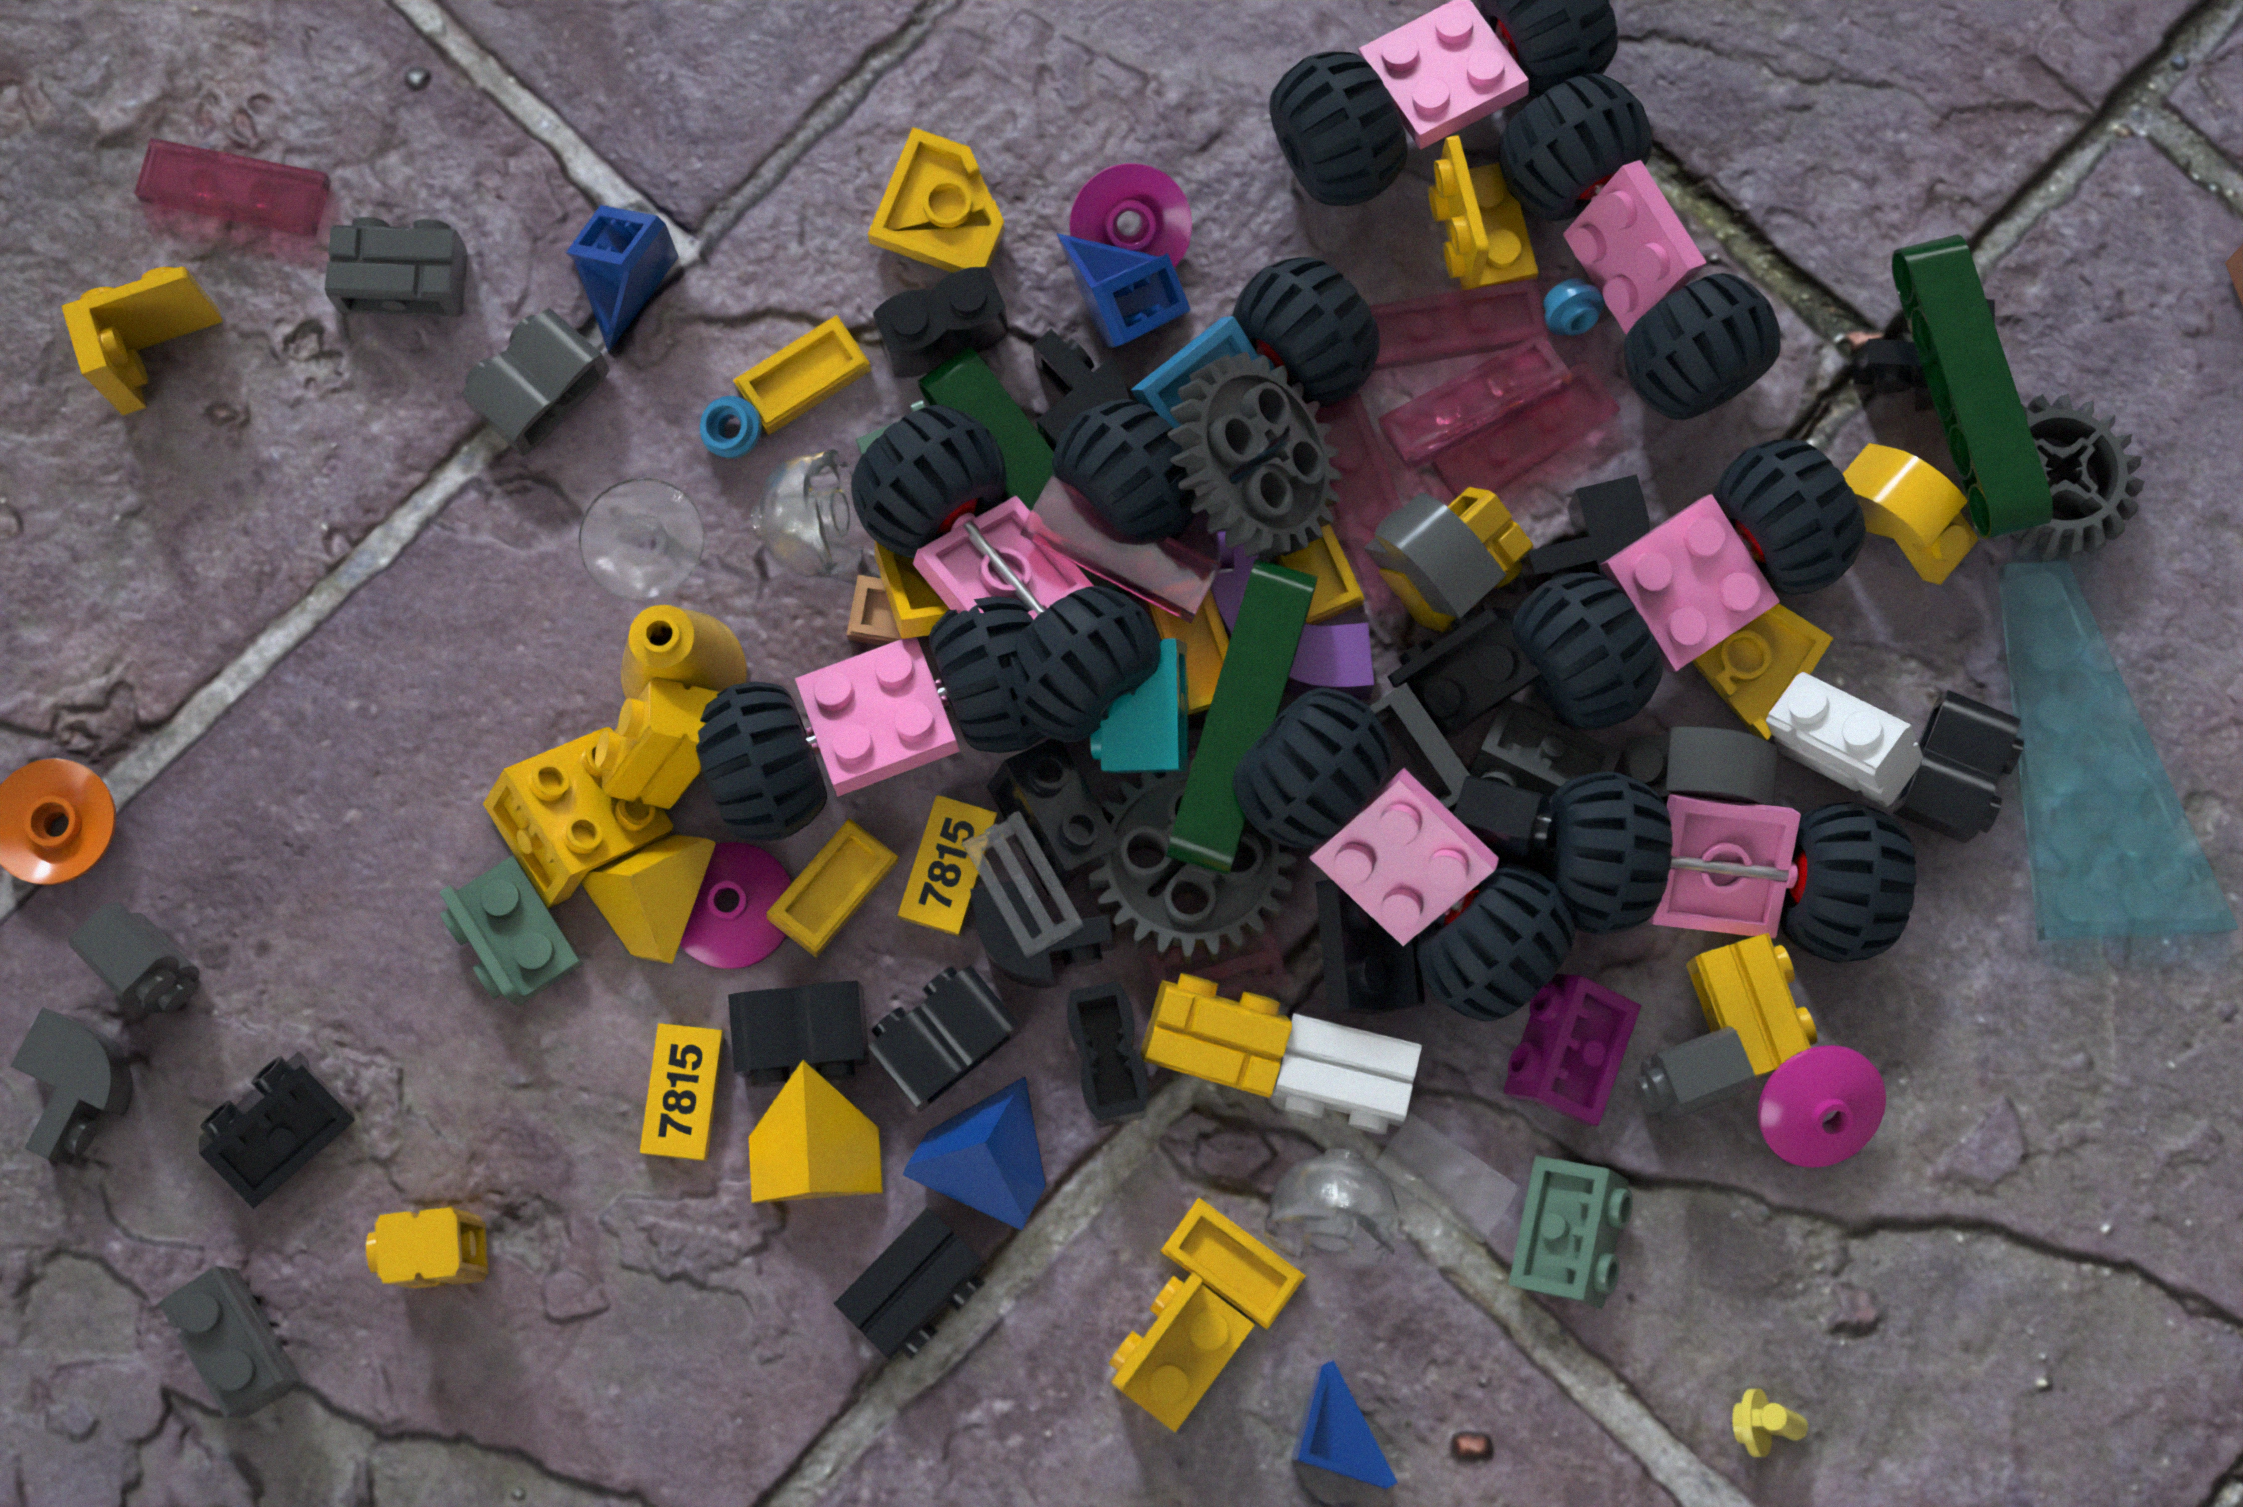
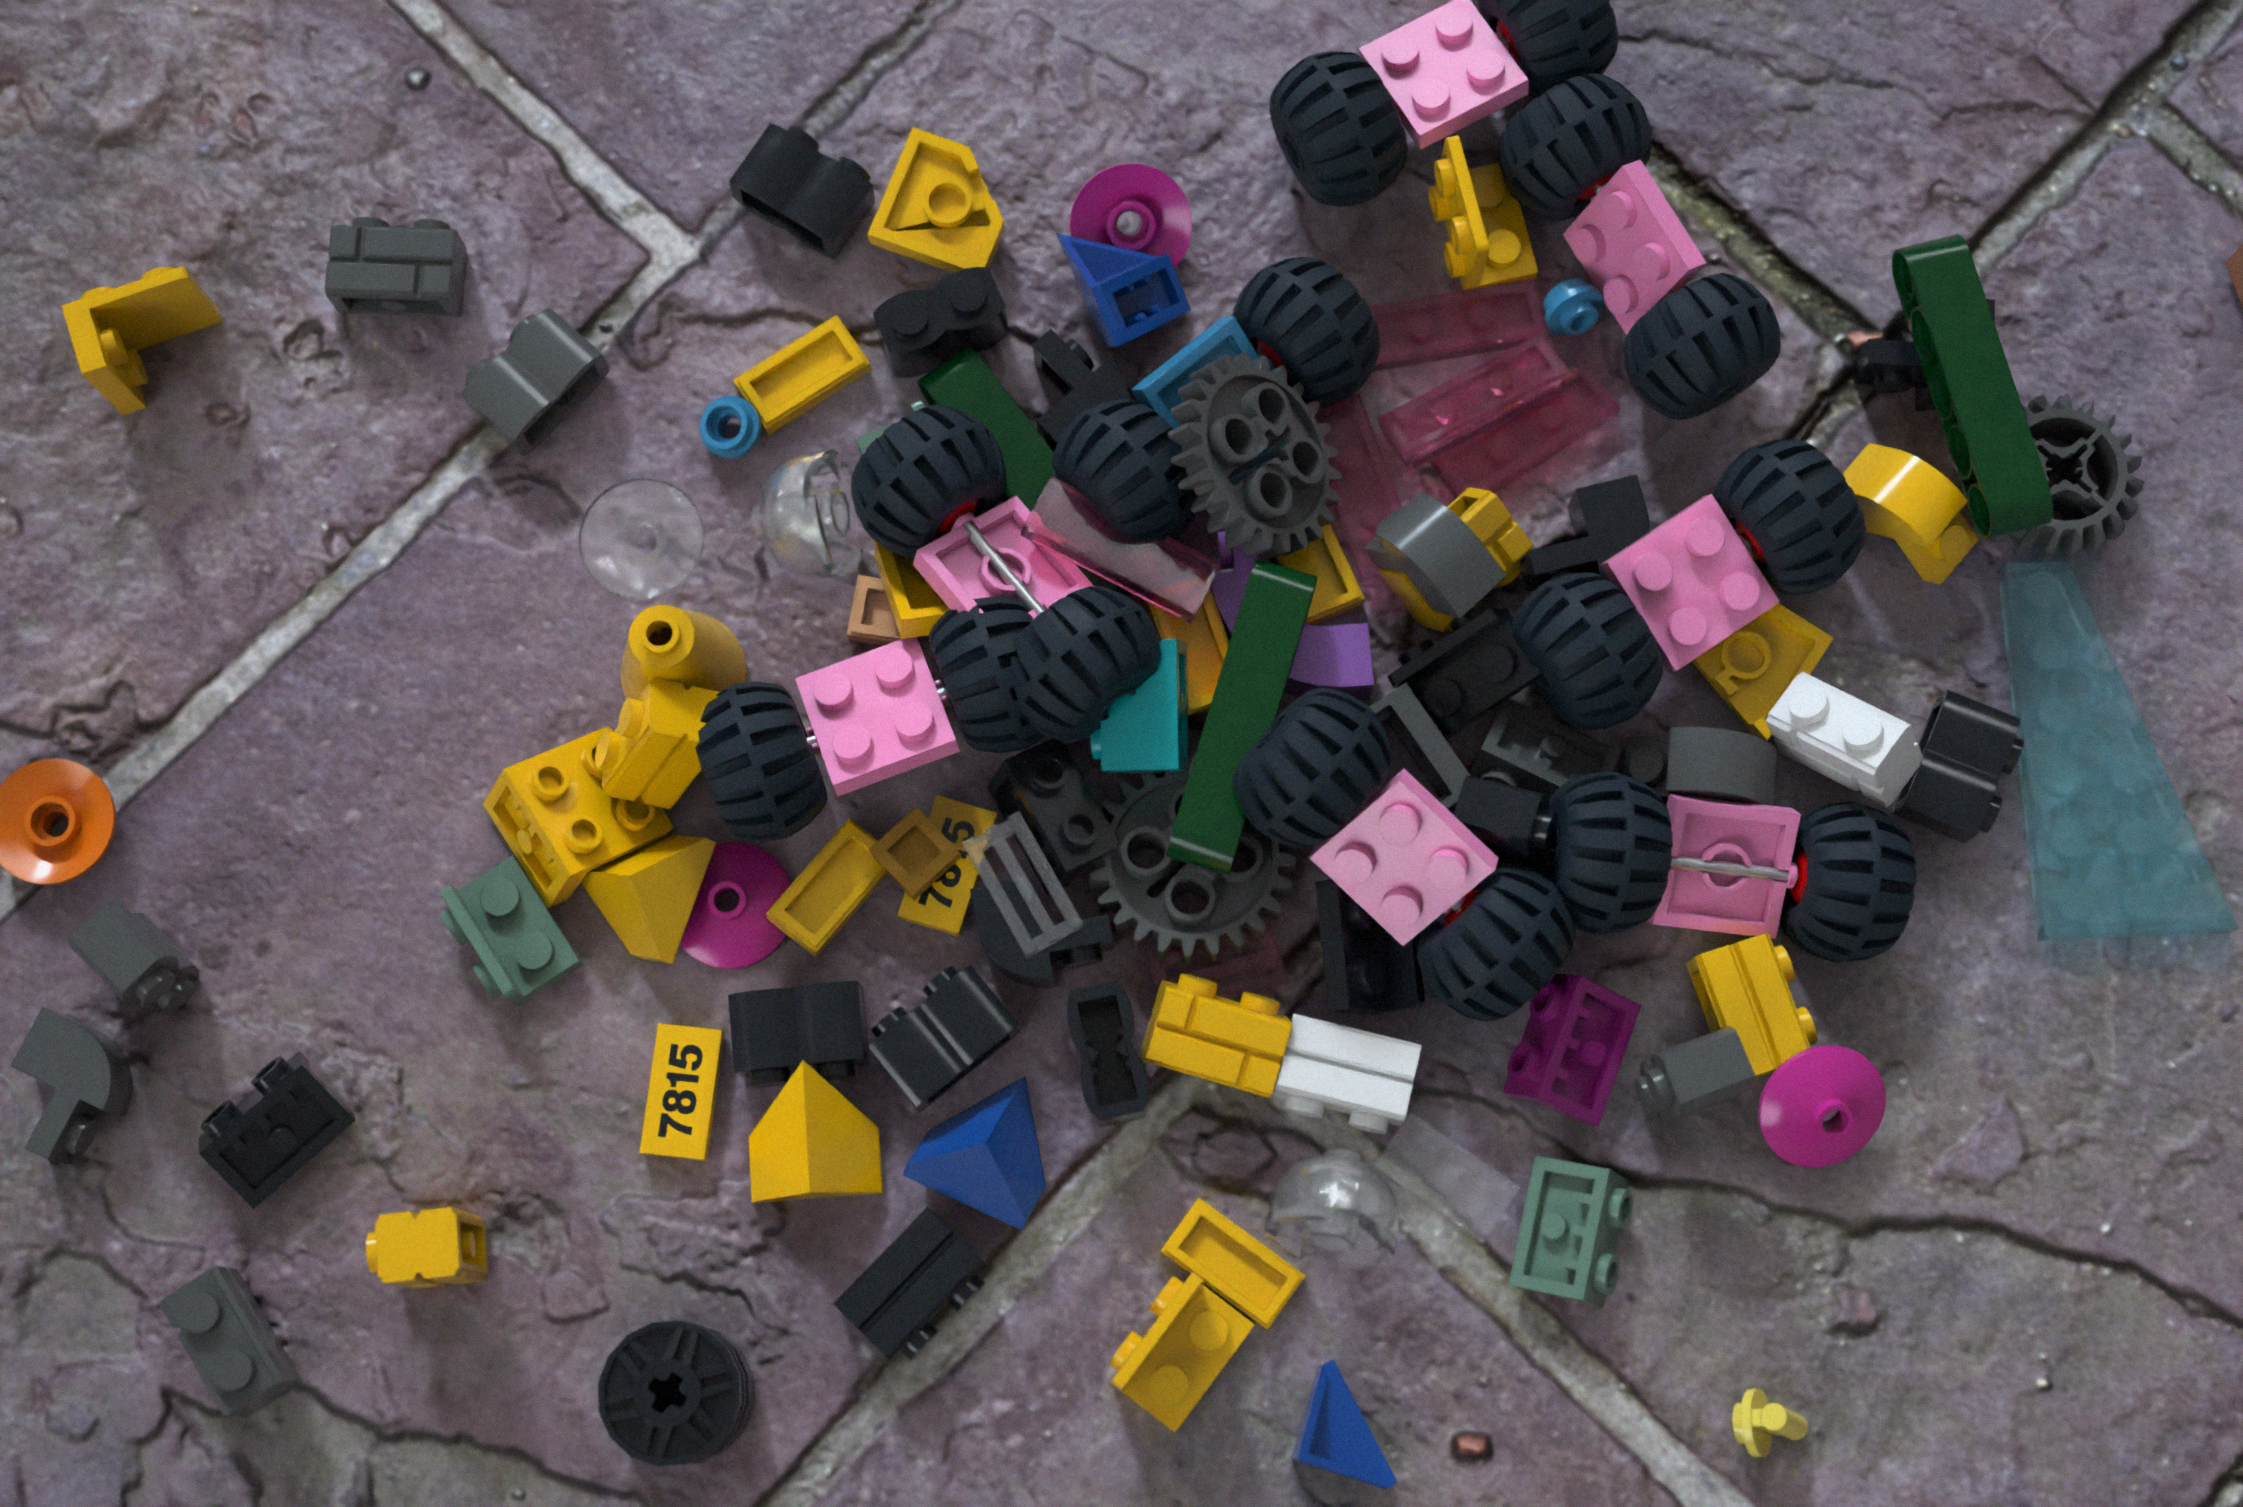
(233, 187): clear pink tile -> none
(621, 264): blue slope -> none
(714, 1380): none -> black wheel
(803, 190): none -> black brick
(915, 853): none -> pearl gold plate

